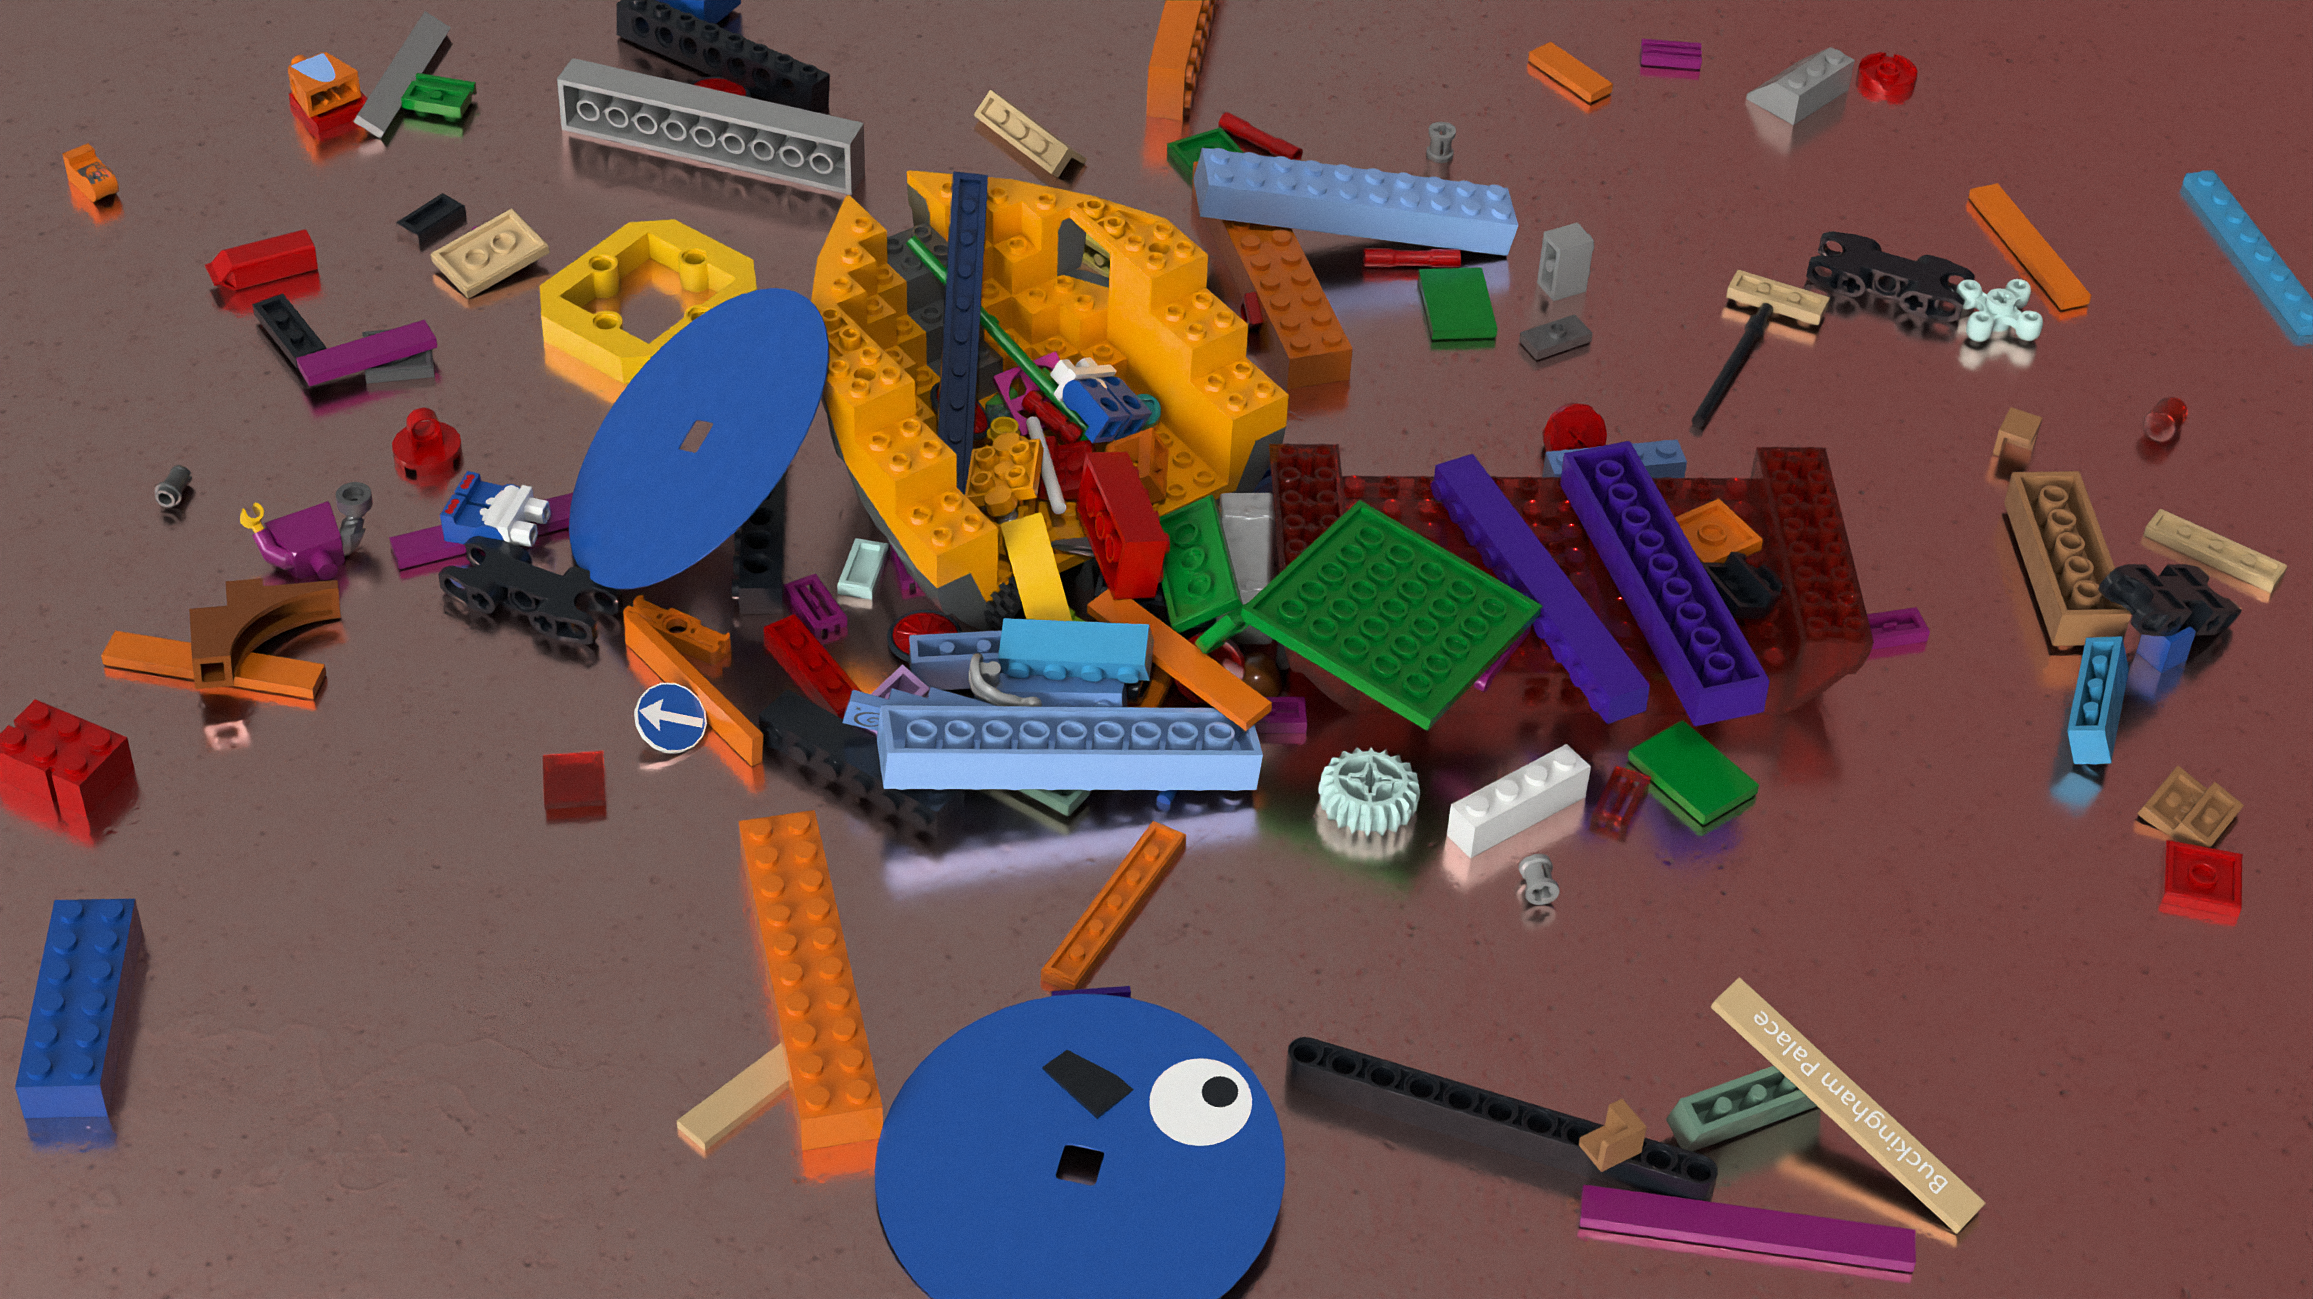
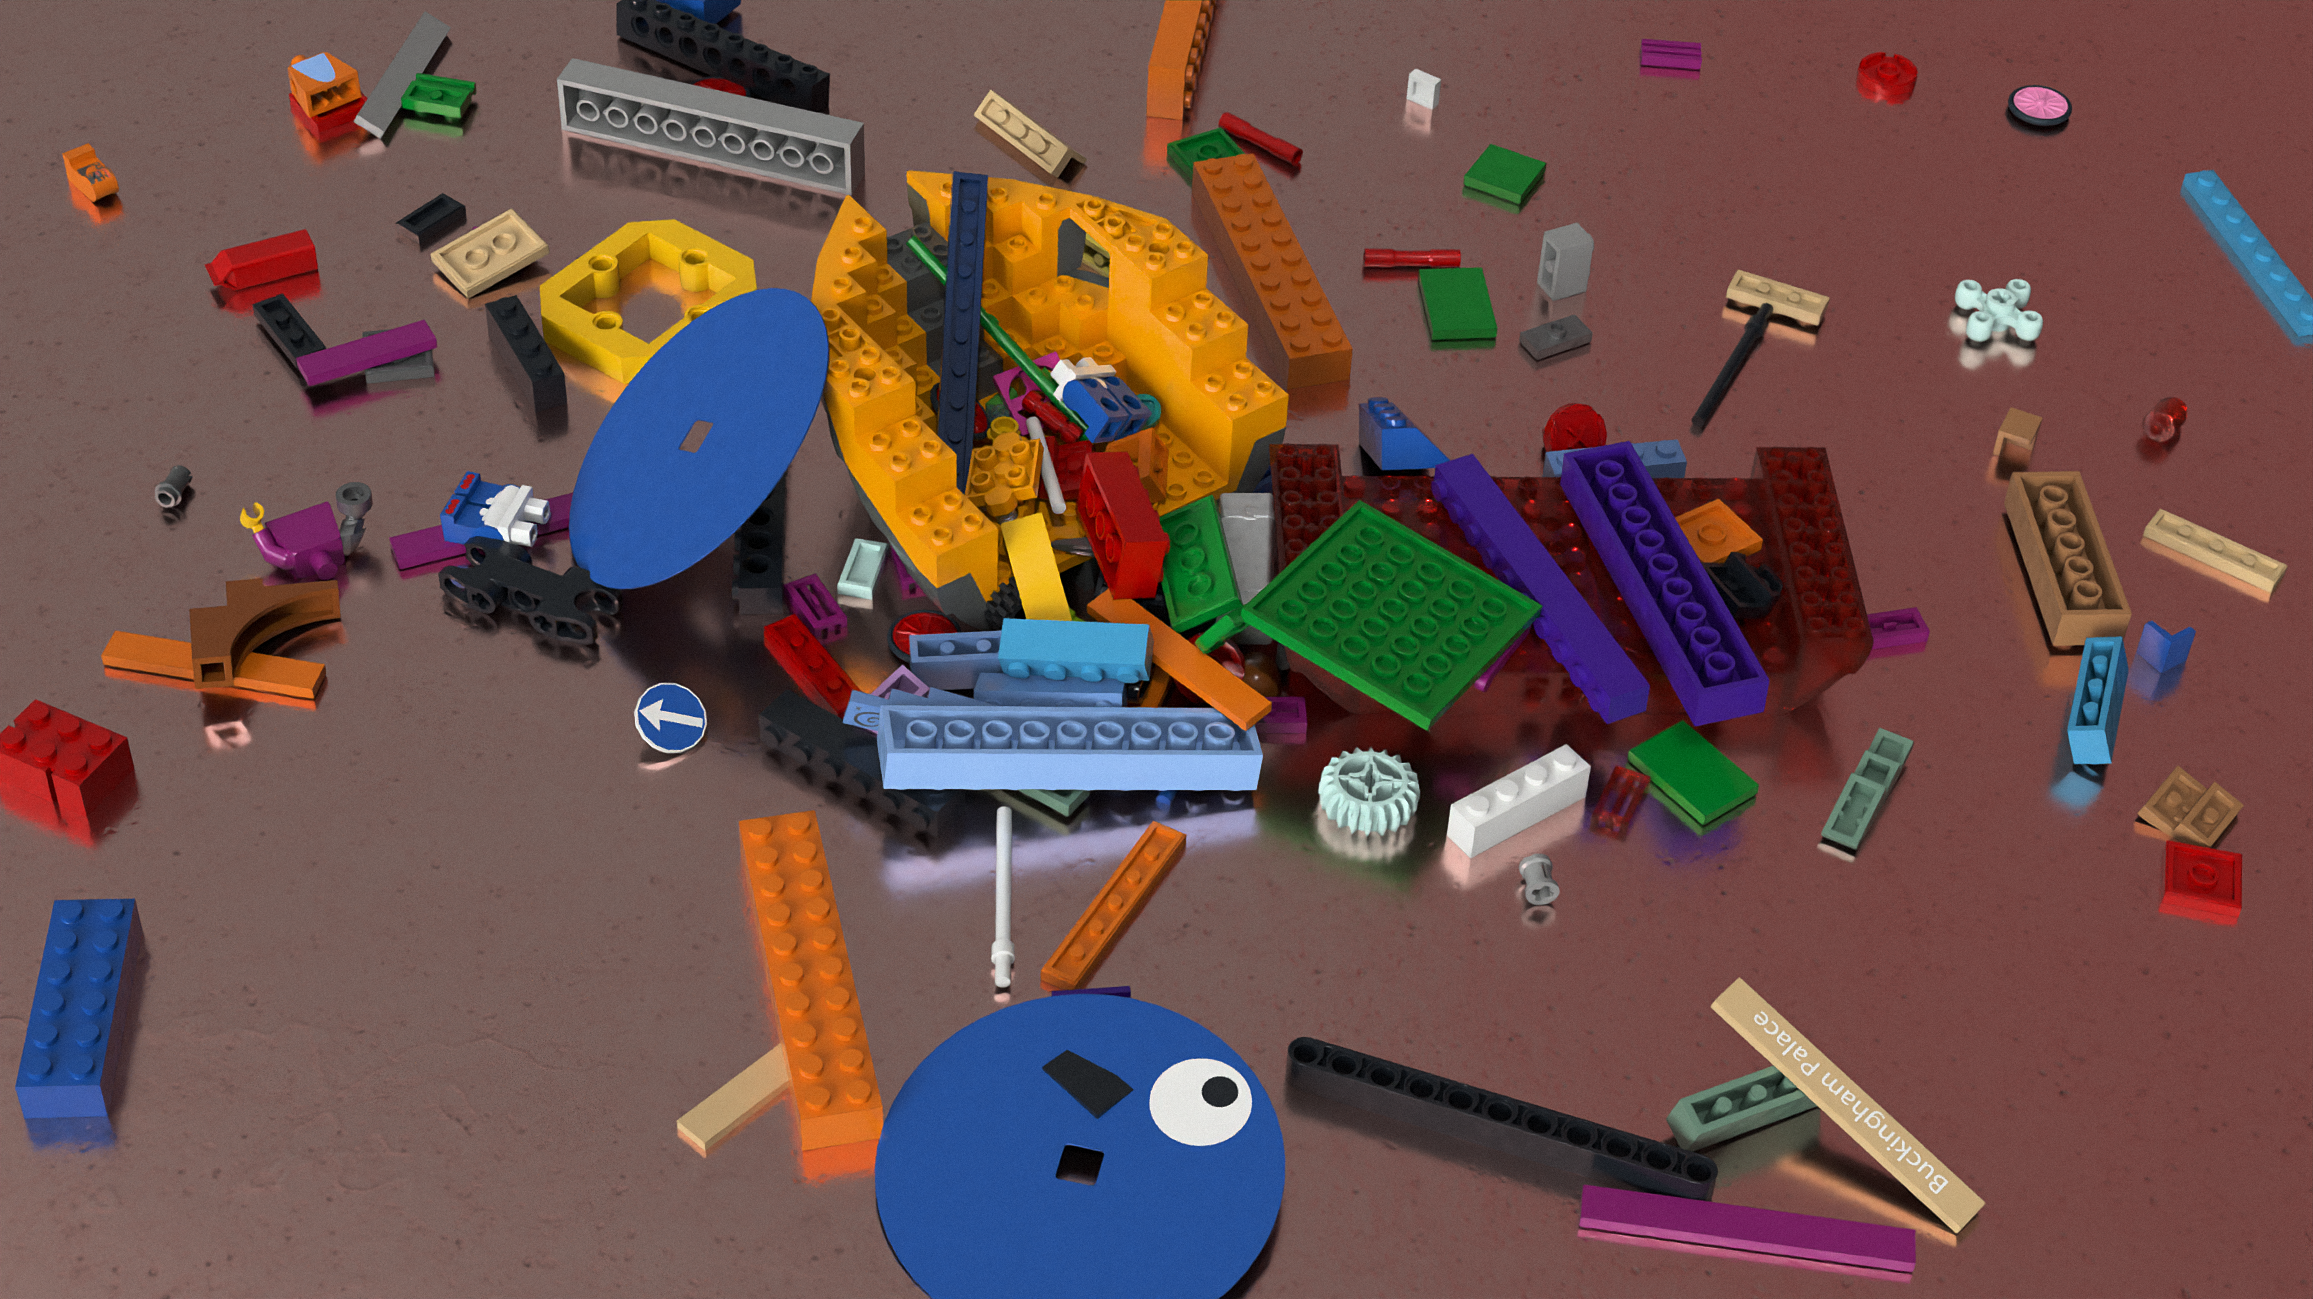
(426, 445): red tile -> none
(526, 353): none -> black brick
(574, 780): clear red piece -> none
(675, 668): orange tile -> none
(695, 640): orange piece -> none
(982, 679): light grey piece -> none
(1003, 948): none -> white bar
(1250, 310): red tile -> none
(1354, 201): light blue brick -> none
(1394, 439): none -> blue slope
(1423, 89): none -> white plate
(1441, 142): light grey bush -> none
(1505, 173): none -> green tile
(1570, 72): orange tile -> none
(1617, 1139): medium nougat panel -> none
(1805, 85): light grey slope -> none
(1866, 268): black piece -> none
(1867, 789): none -> sand green slope
(2030, 246): orange tile -> none
(2040, 105): none -> bright pink wheel
(2169, 600): black piece -> none

